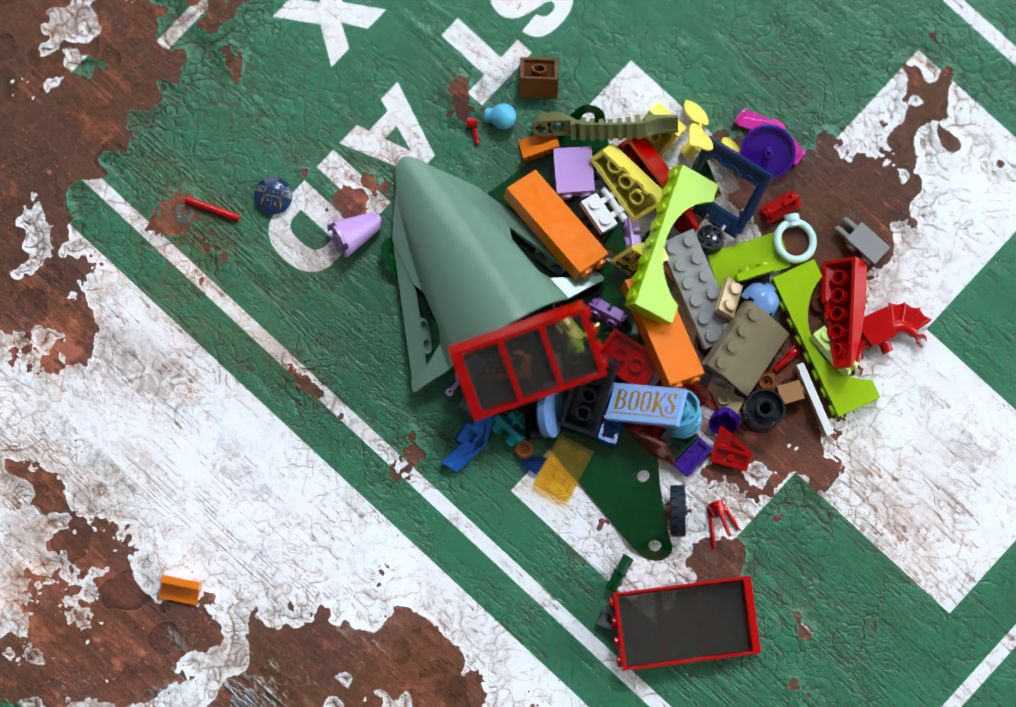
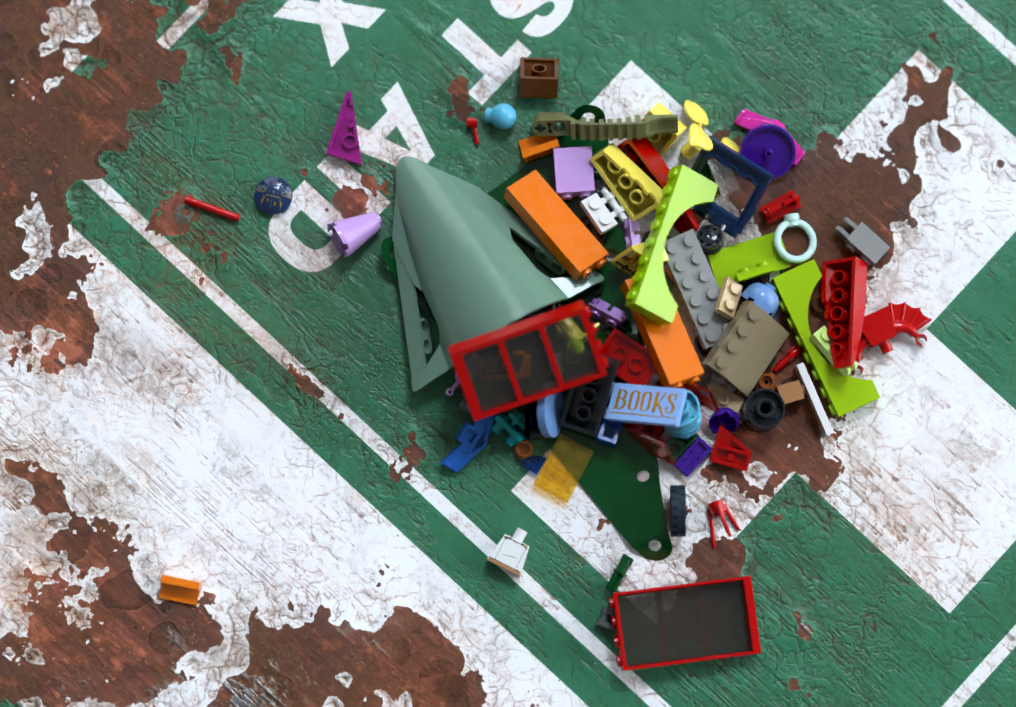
(344, 139): none -> magenta wing
(511, 552): none -> white torso

